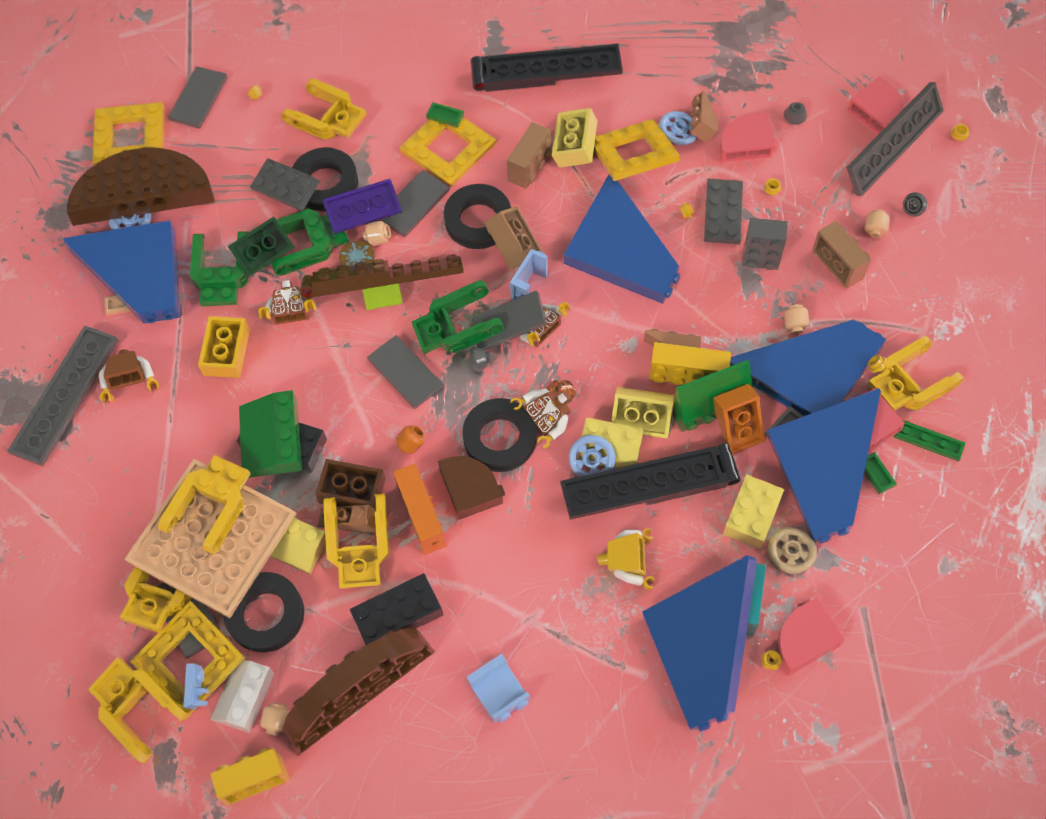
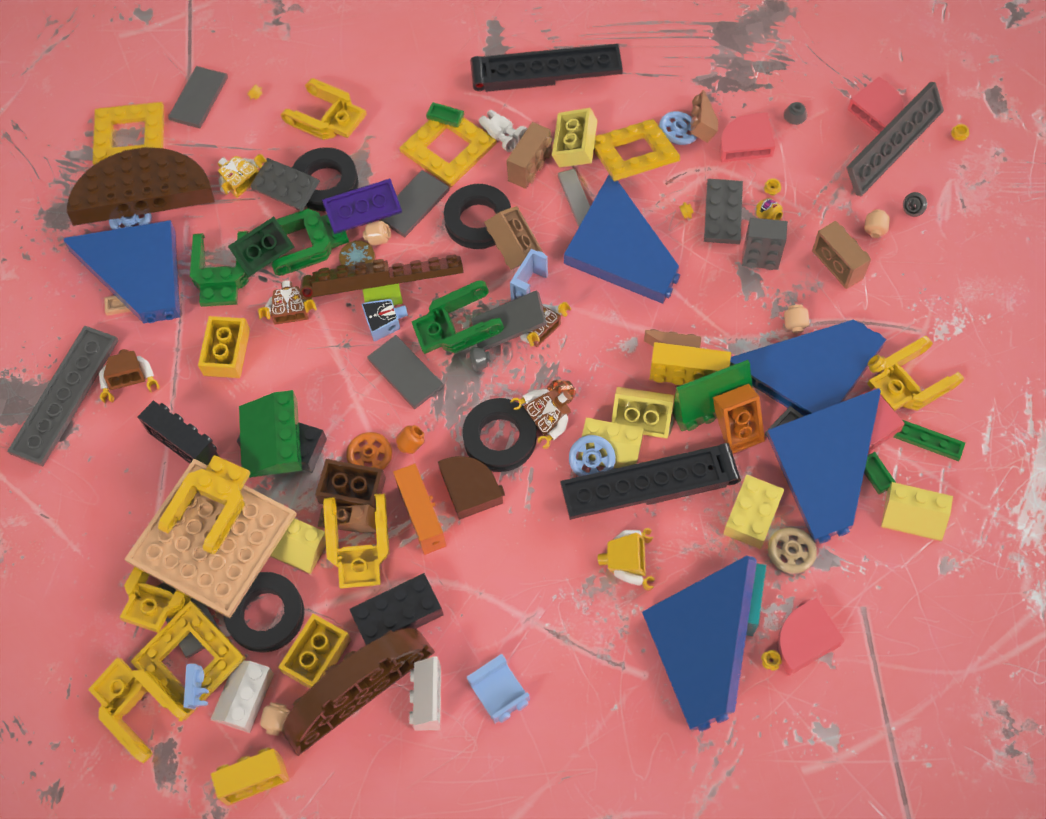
(176, 434): none -> black brick
(238, 173): none -> torso
(314, 651): none -> yellow brick
(370, 437): none -> orange plate
(383, 317): none -> torso
(426, 695): none -> white slope
(498, 126): none -> white piece
(574, 194): none -> light grey tile
(769, 209): none -> yellow head
(916, 511): none -> light yellow slope

